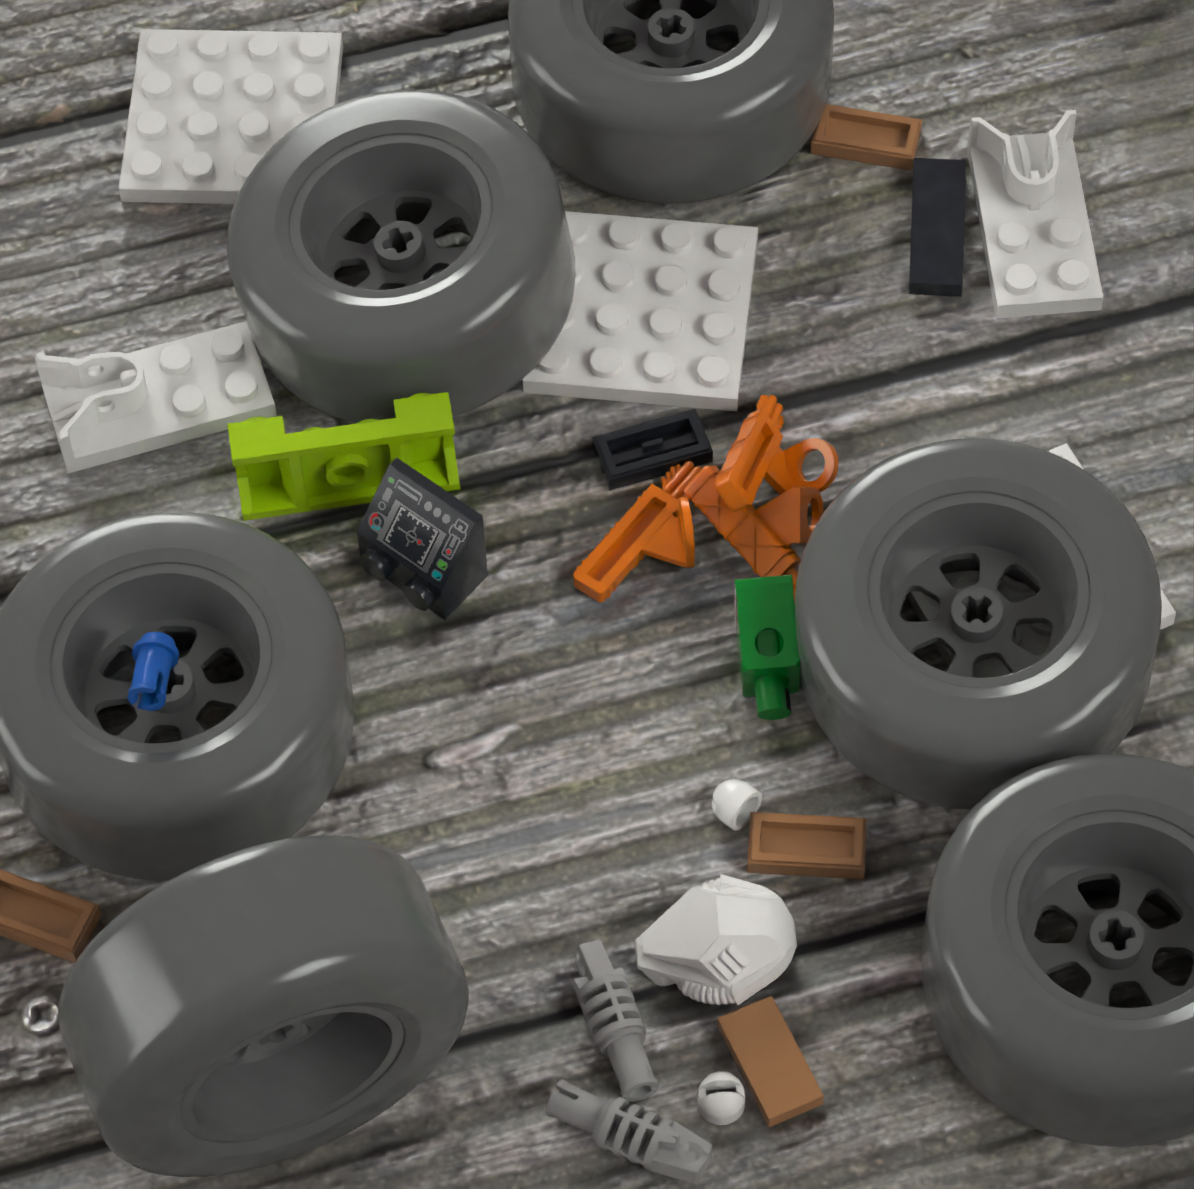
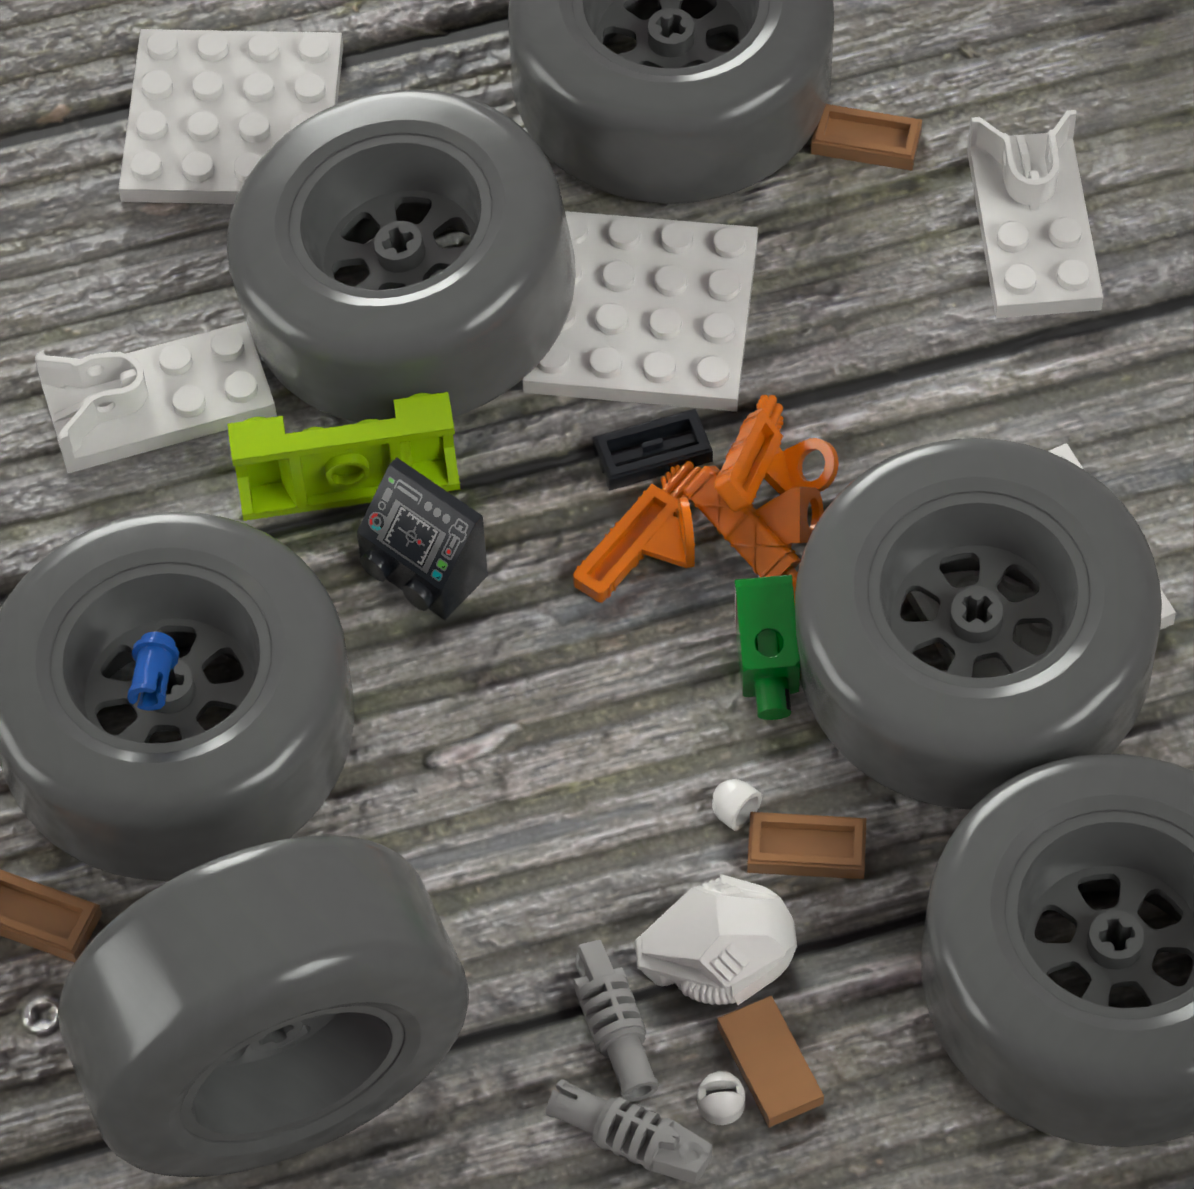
(937, 227): black tile -> none

